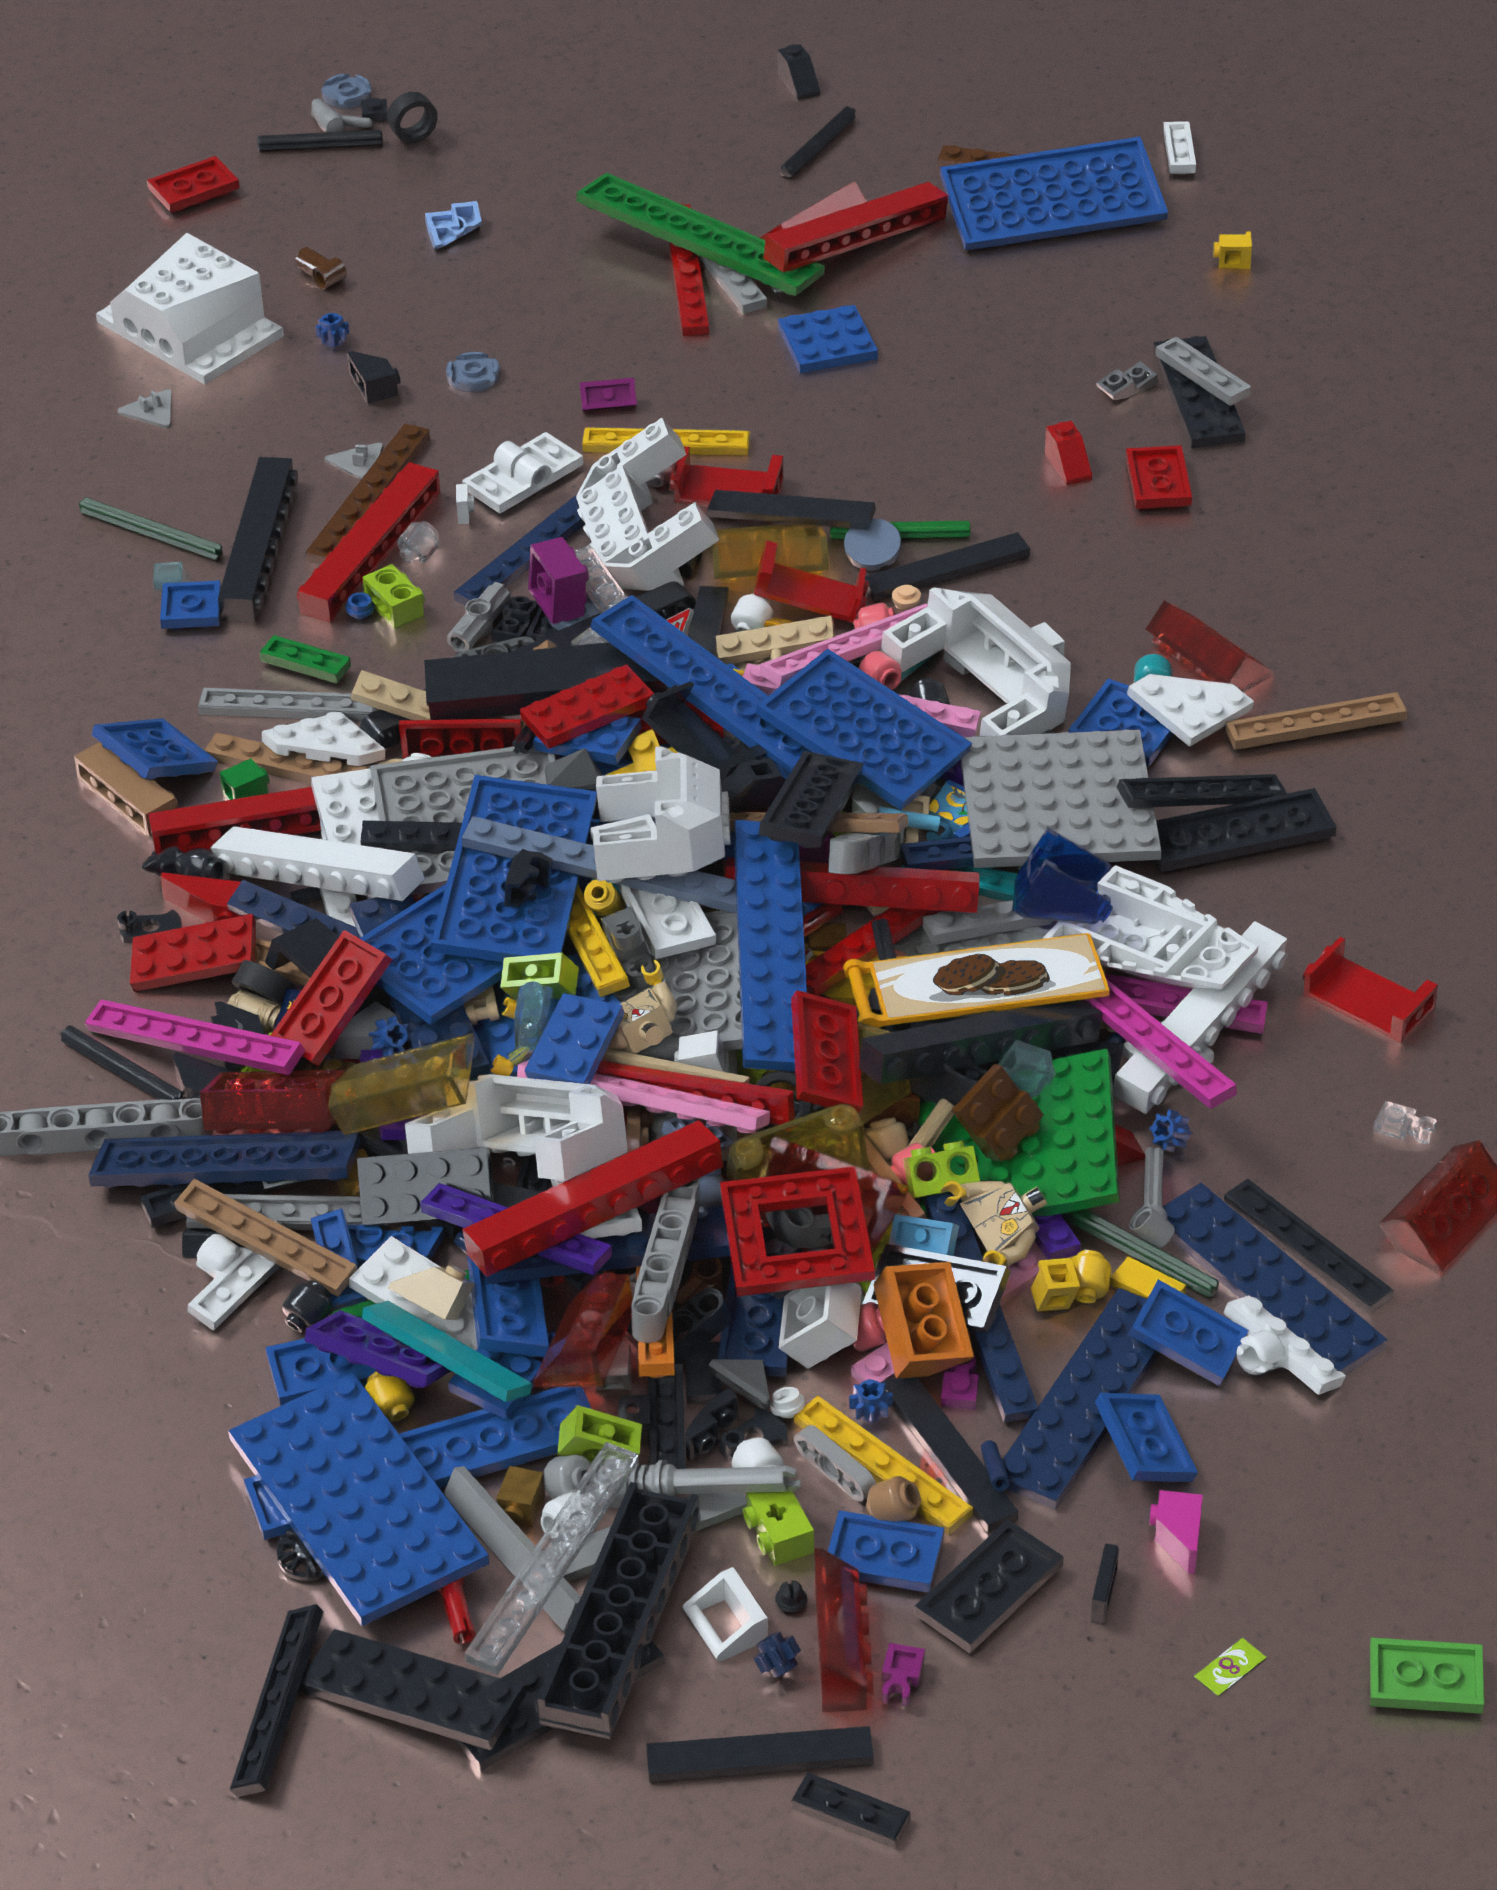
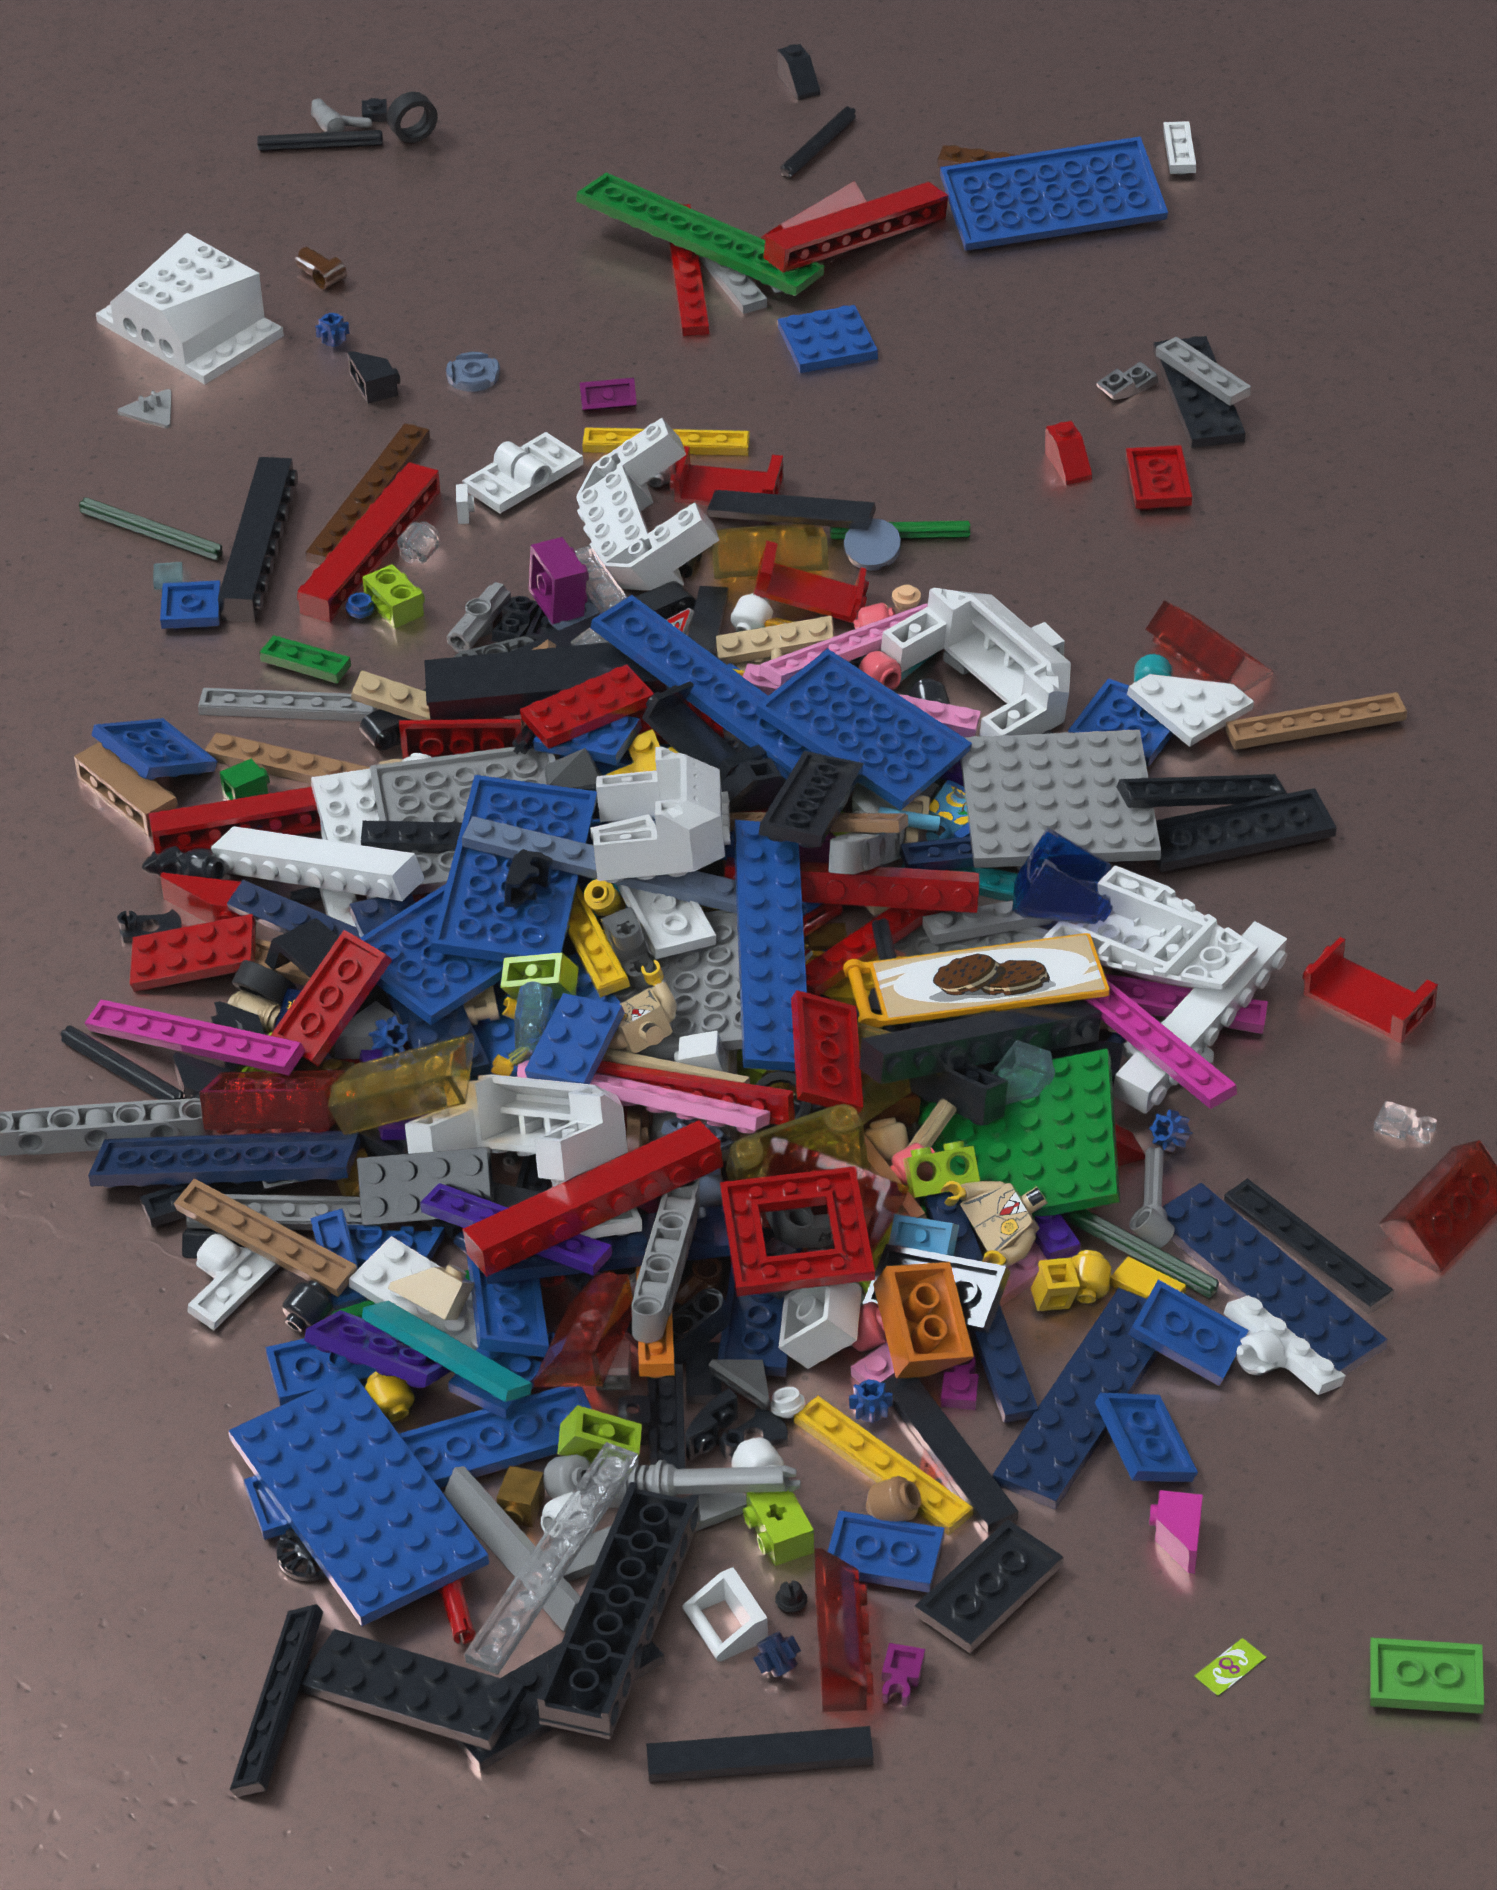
(193, 184): red plate -> none
(325, 738): white plate -> none
(346, 91): sand blue tile -> none
(356, 460): light grey piece -> none
(450, 225): light blue slope -> none
(516, 559): dark blue plate -> none
(834, 1462): light grey beam -> none
(851, 1810): black tile -> none
(948, 565): black tile -> none
(994, 1466): dark blue piece -> none
(998, 1114): reddish brown plate -> none
(1105, 1584): black tile -> none
(1233, 251): yellow brick -> none

